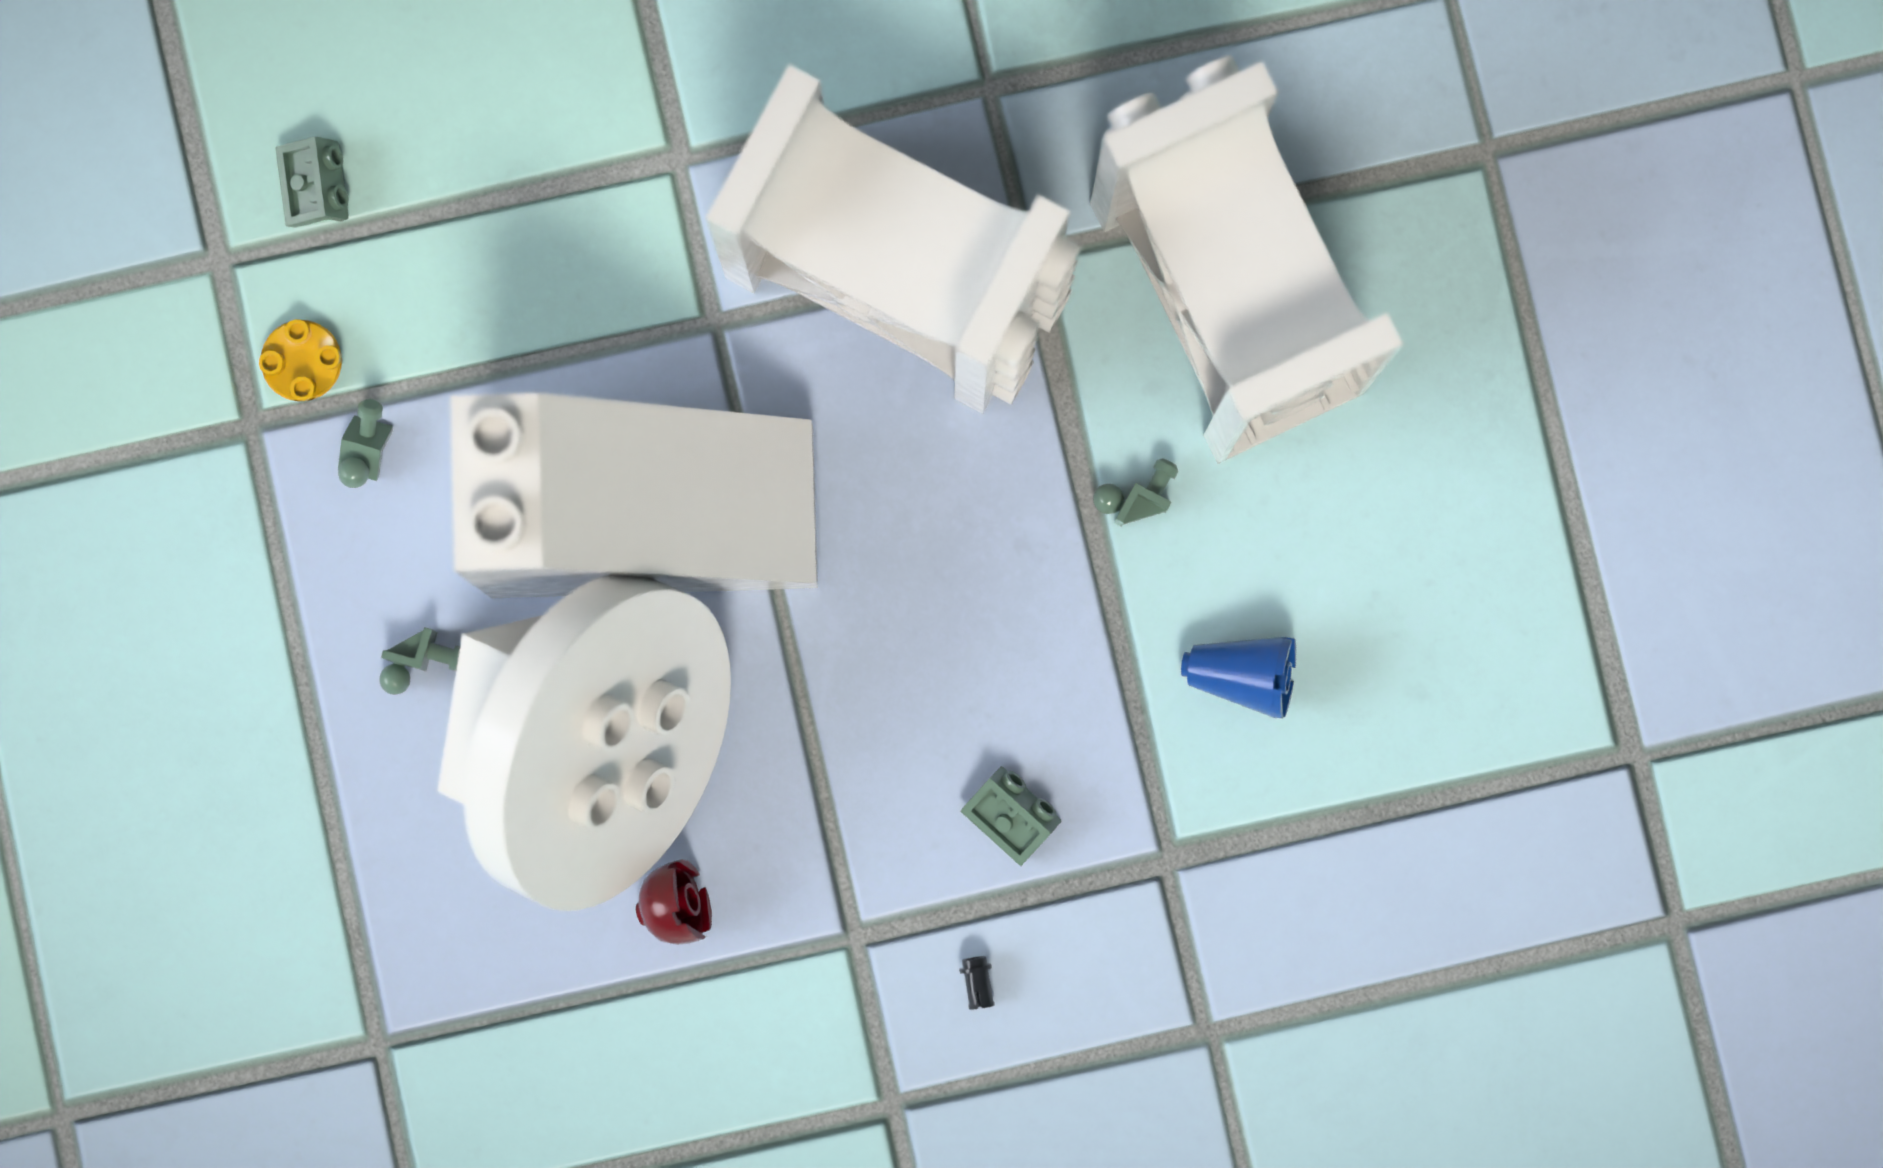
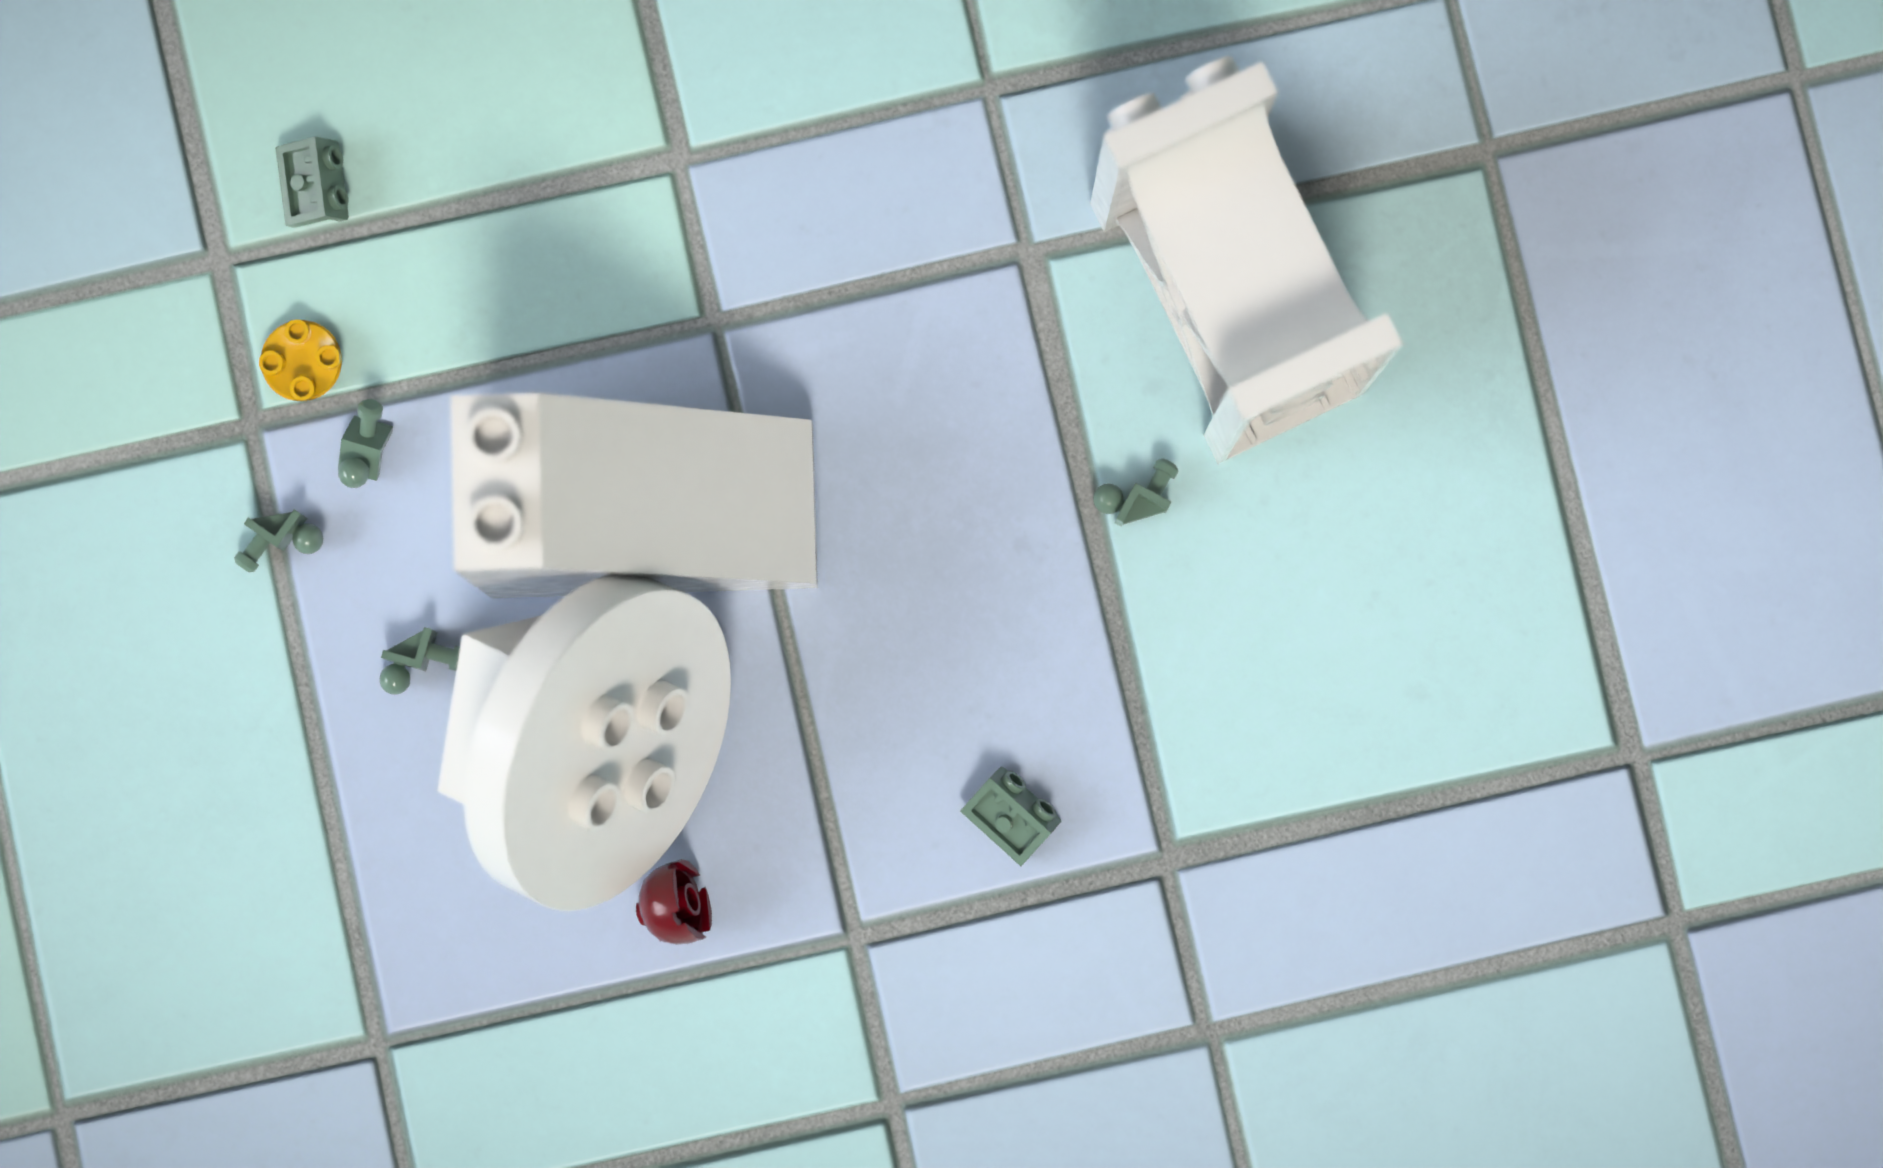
(279, 531): none -> sand green piece
(892, 244): white piece -> none
(977, 982): black pin -> none
(1245, 672): blue cone -> none

